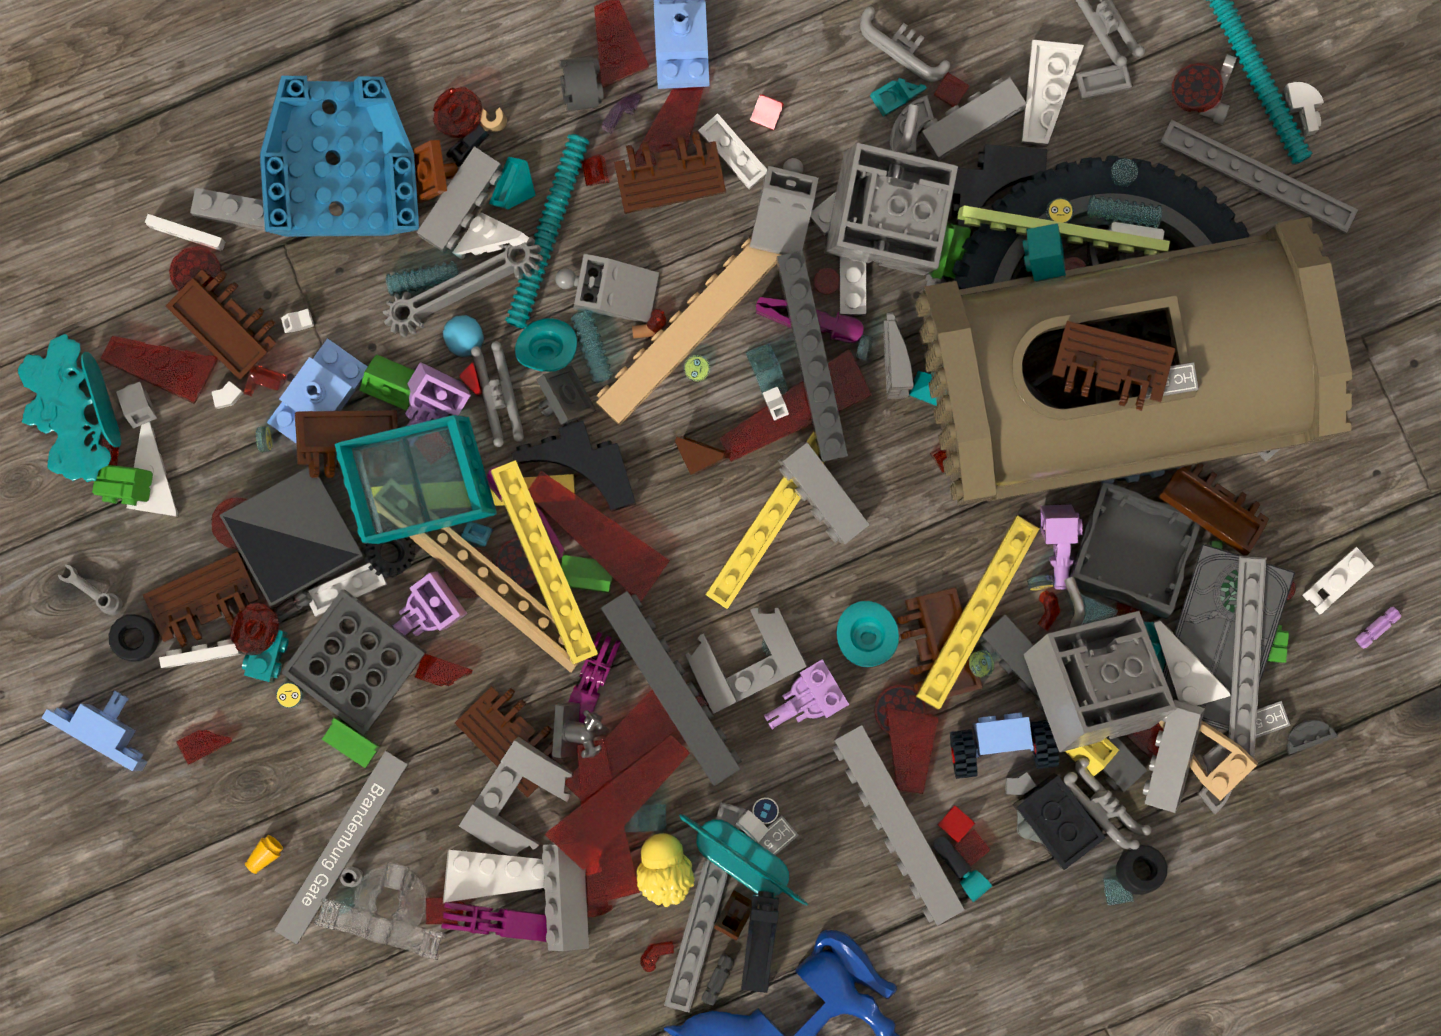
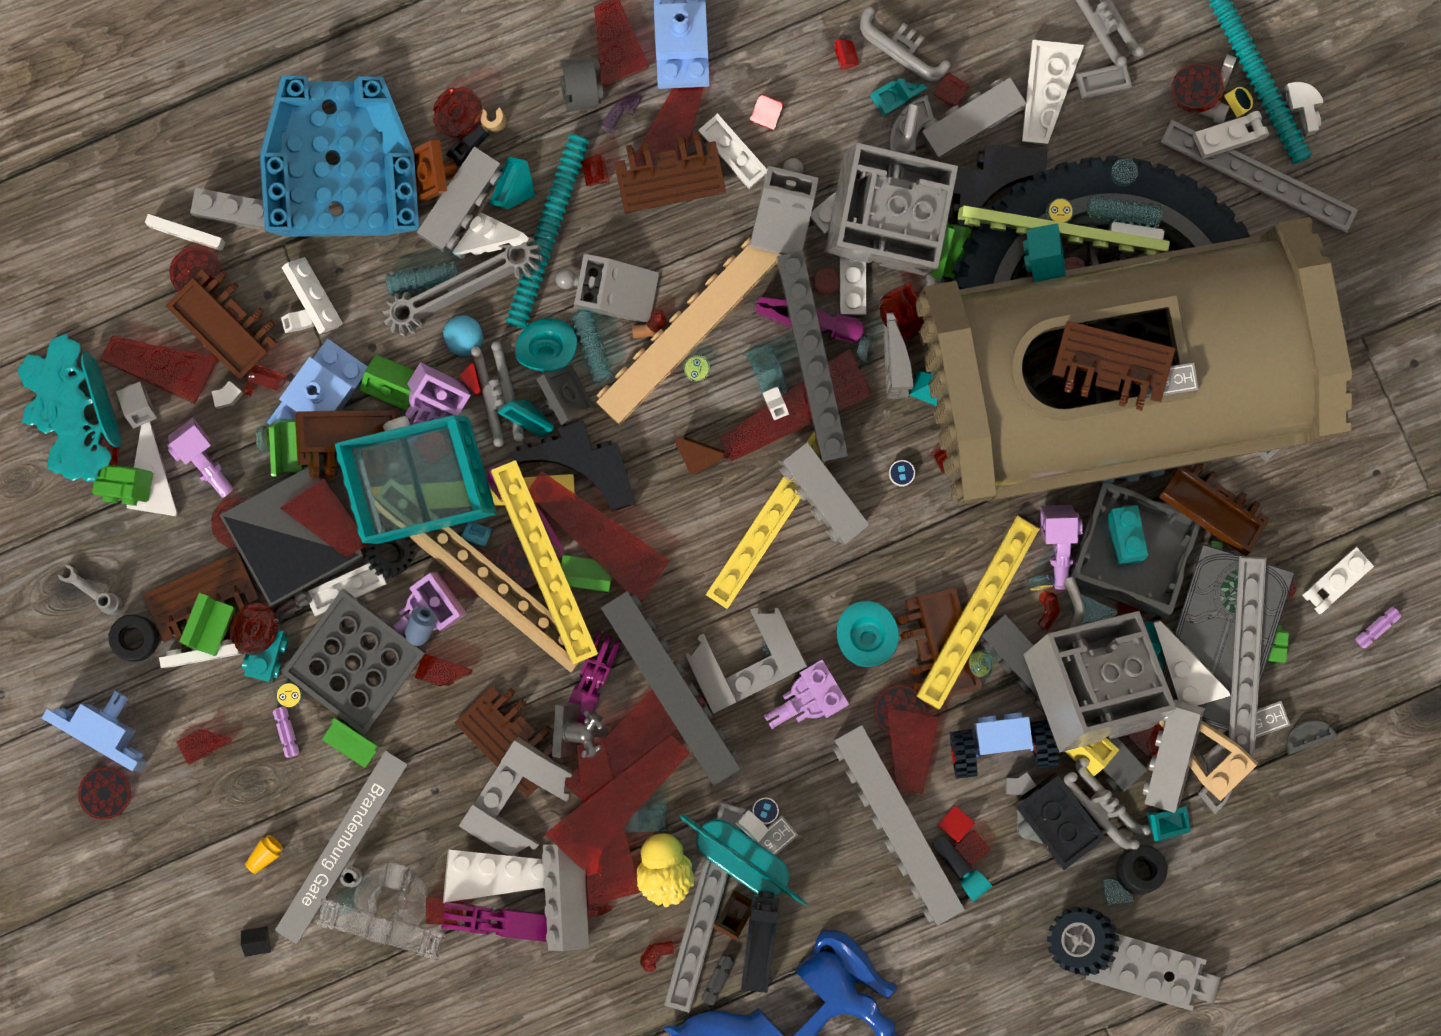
(104, 793): none -> tile
(188, 445): none -> lavender brick
(207, 625): none -> bright green panel
(255, 941): none -> black slope
(283, 447): none -> bright green panel
(286, 732): none -> lavender axle
(312, 295): none -> white plate
(326, 517): none -> clear red wing
(396, 423): none -> white tile
(420, 626): none -> sand blue brick
(527, 416): none -> teal slope
(846, 54): none -> red slope
(901, 473): none -> dark blue tile
(903, 304): none -> clear red tile
(1083, 941): none -> black wheel
(1127, 536): none -> teal brick
(1141, 971): none -> light grey hinge
(1169, 824): none -> teal slope
(1230, 135): none -> white plate
(1239, 100): none -> light yellow tile

